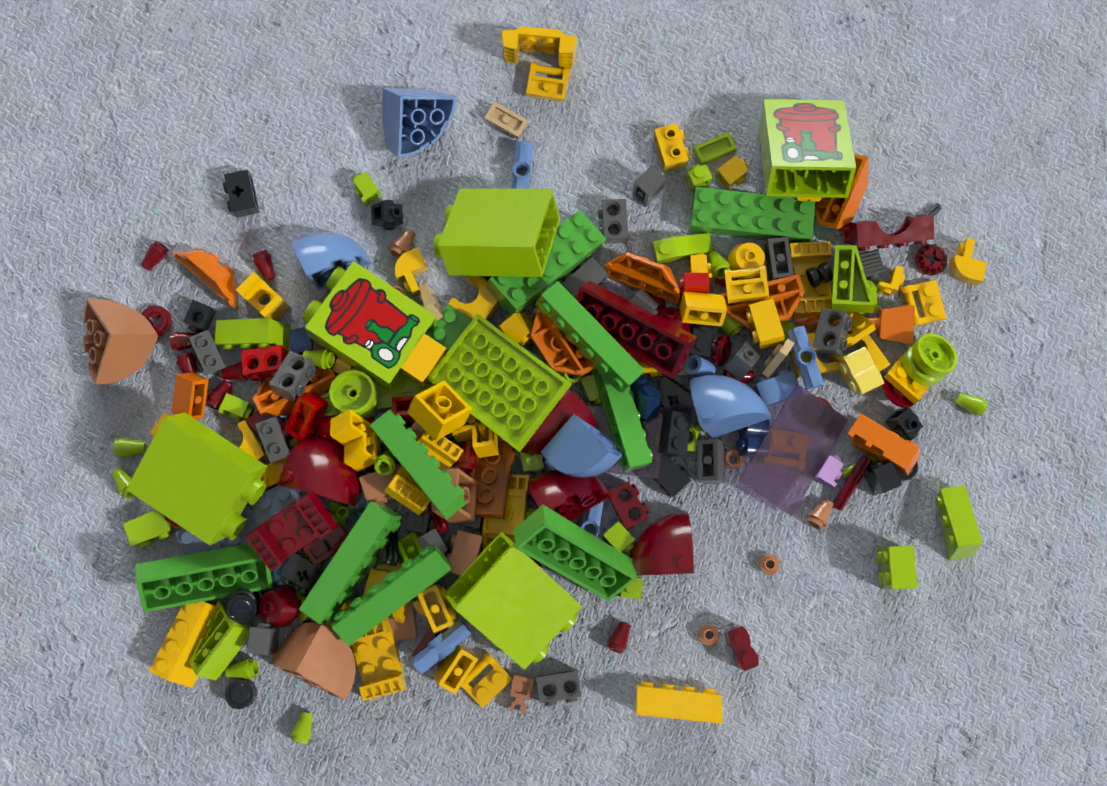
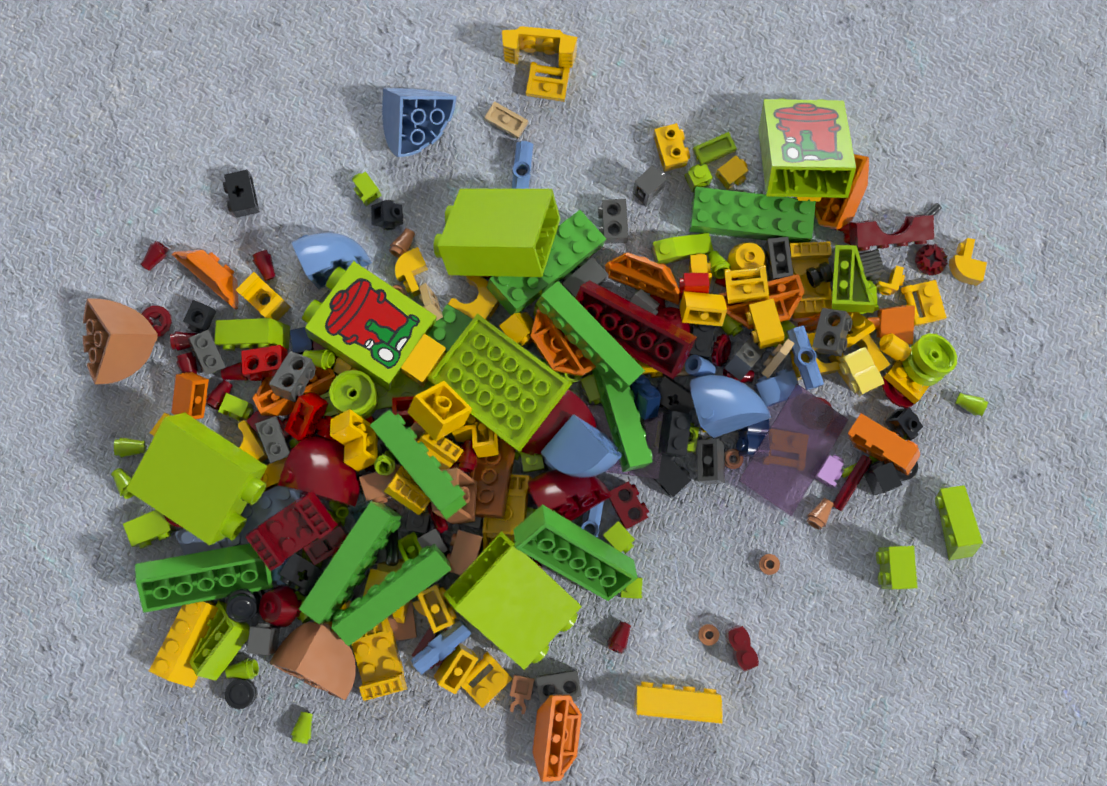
(556, 737): none -> orange wedge
(665, 547): dark red brick -> none
(894, 347): none -> yellow brick

